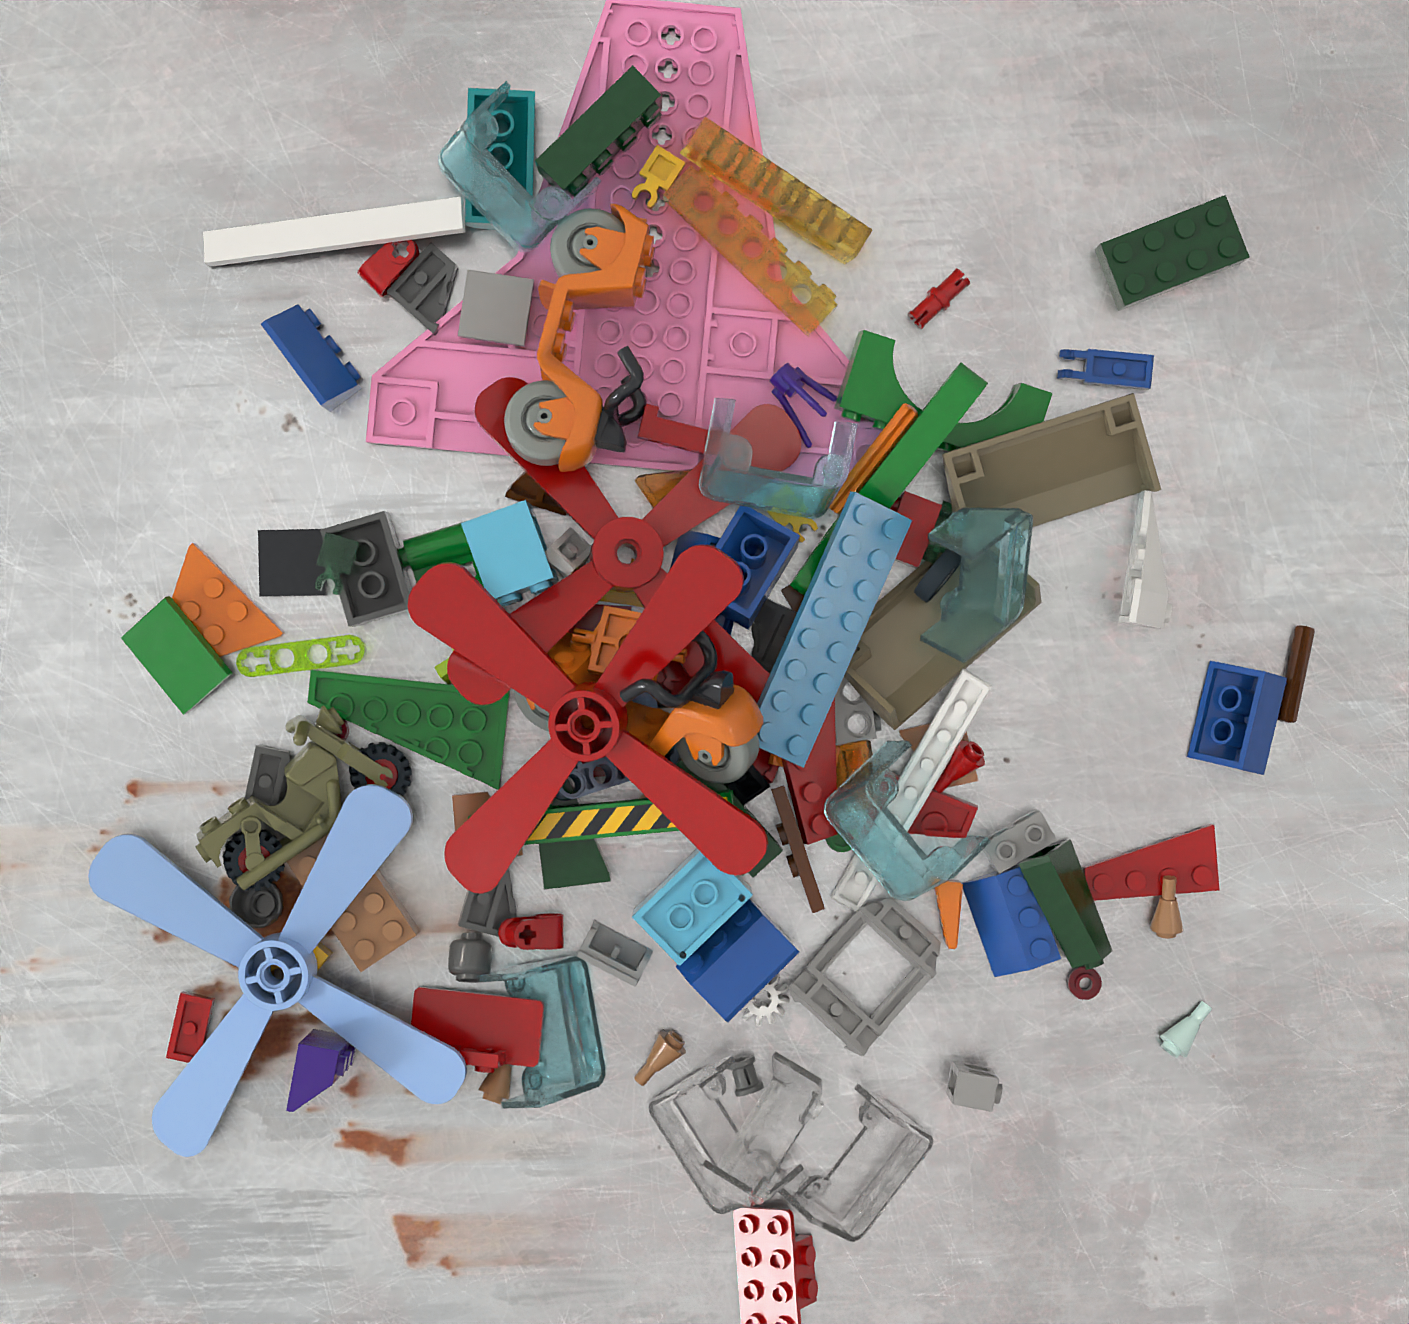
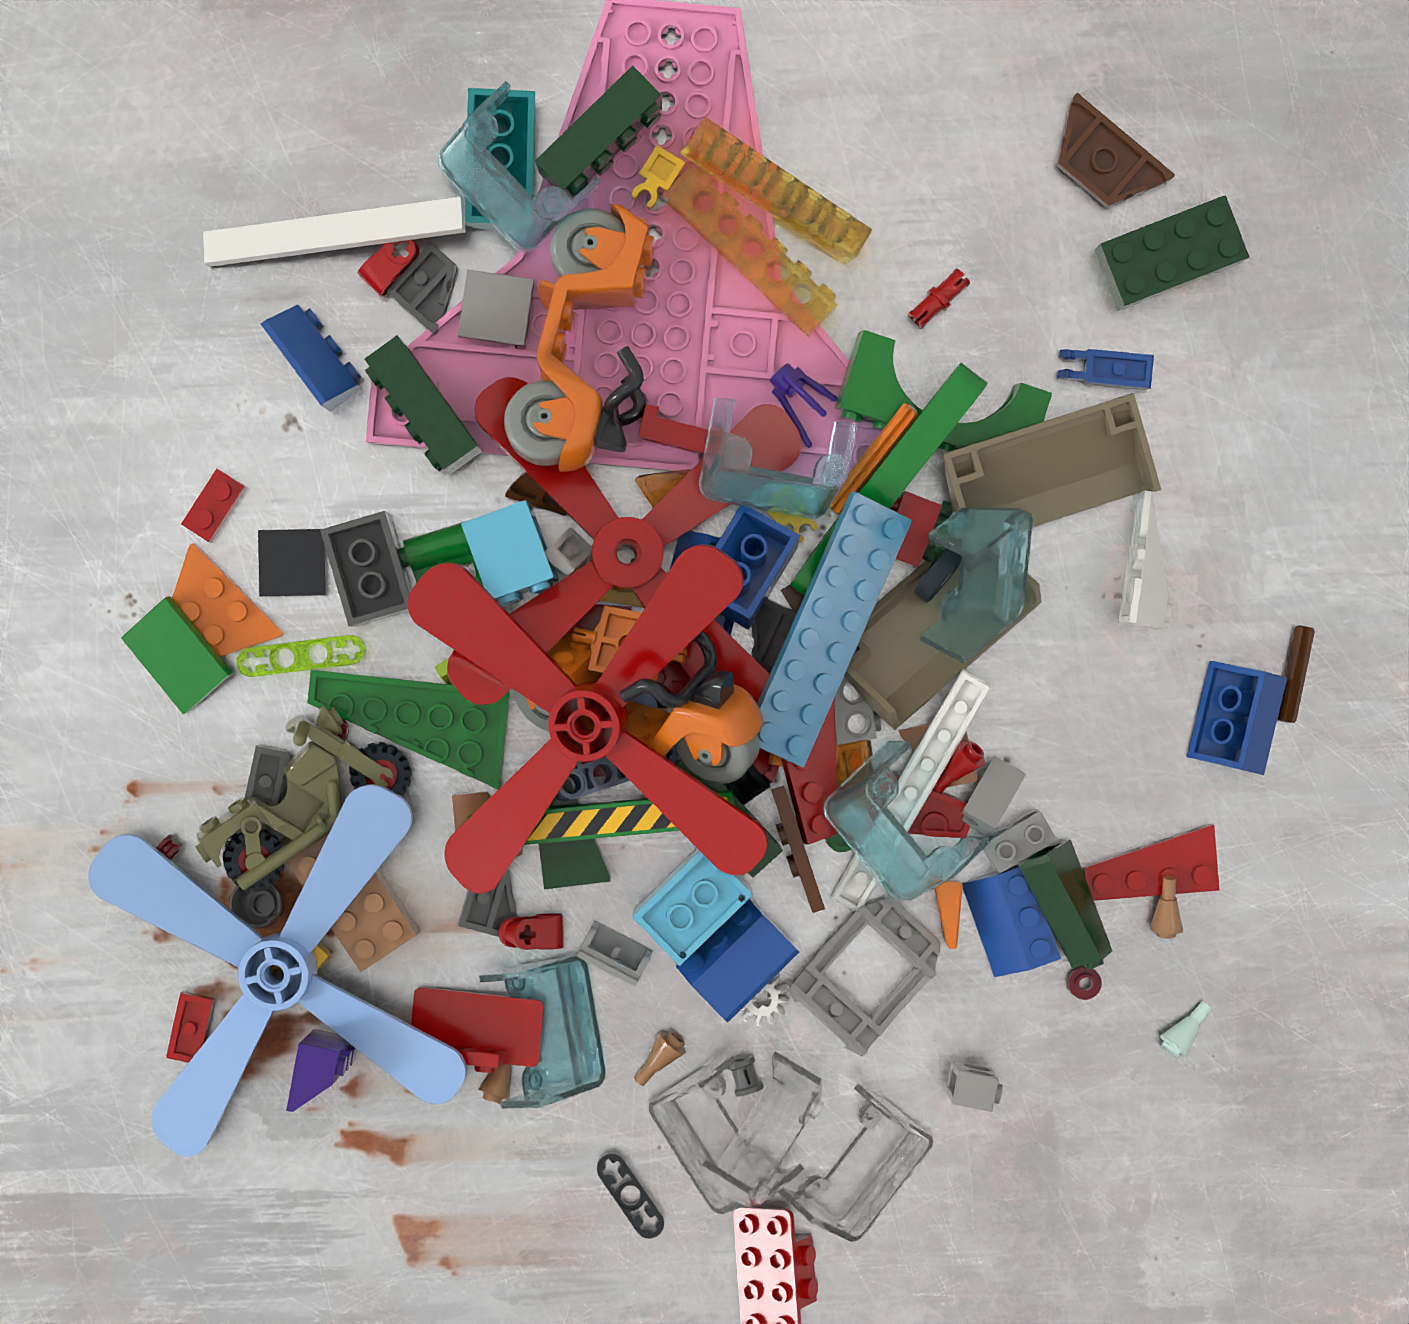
(169, 847): none -> dark red bush
(213, 505): none -> red plate
(337, 556): clear green plate -> none
(423, 405): none -> dark green brick
(469, 958): dark grey head -> none
(651, 1209): none -> black beam
(992, 796): none -> light grey hinge
(1105, 157): none -> reddish brown wing

